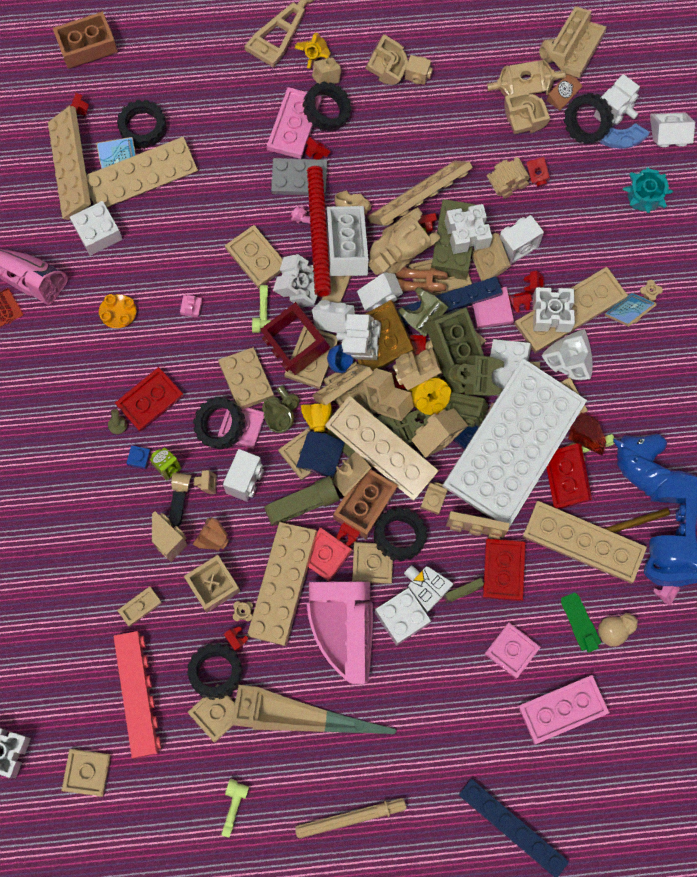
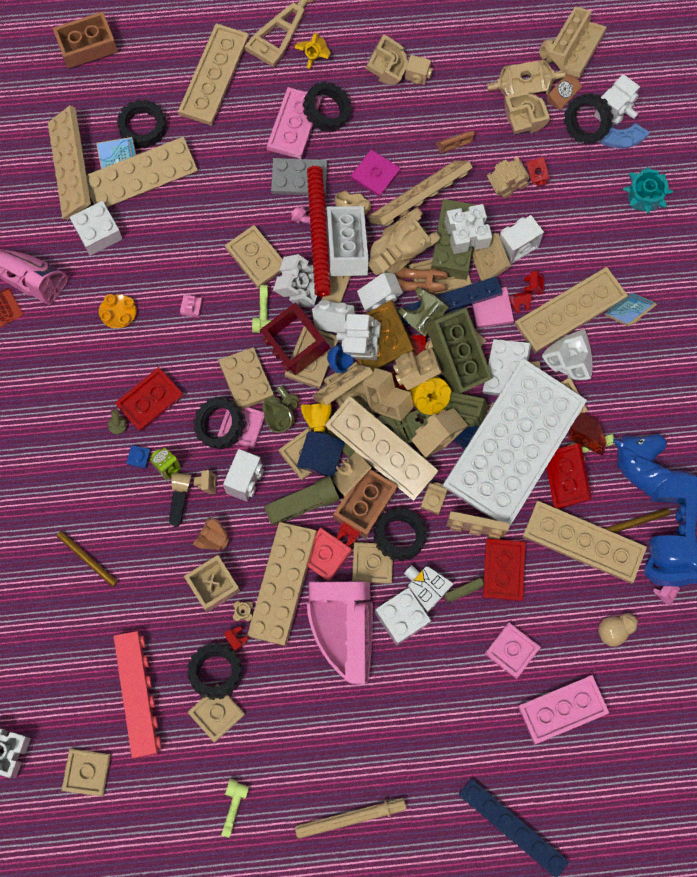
(81, 106): red tile -> none
(87, 559): none -> pearl gold bar
(139, 606): tan plate -> none
(165, 538): tan slope -> none
(213, 74): none -> tan plate
(271, 711): tan plate -> none
(316, 147): red tile -> none
(326, 70): tan brick -> none
(375, 173): none -> dark pink plate
(426, 222): red tile -> none
(455, 141): none -> nougat slope
(476, 375): olive piece -> none
(561, 318): white brick -> none
(580, 622): green piece -> none
(647, 293): tan plate -> none
(672, 129): white slope -> none

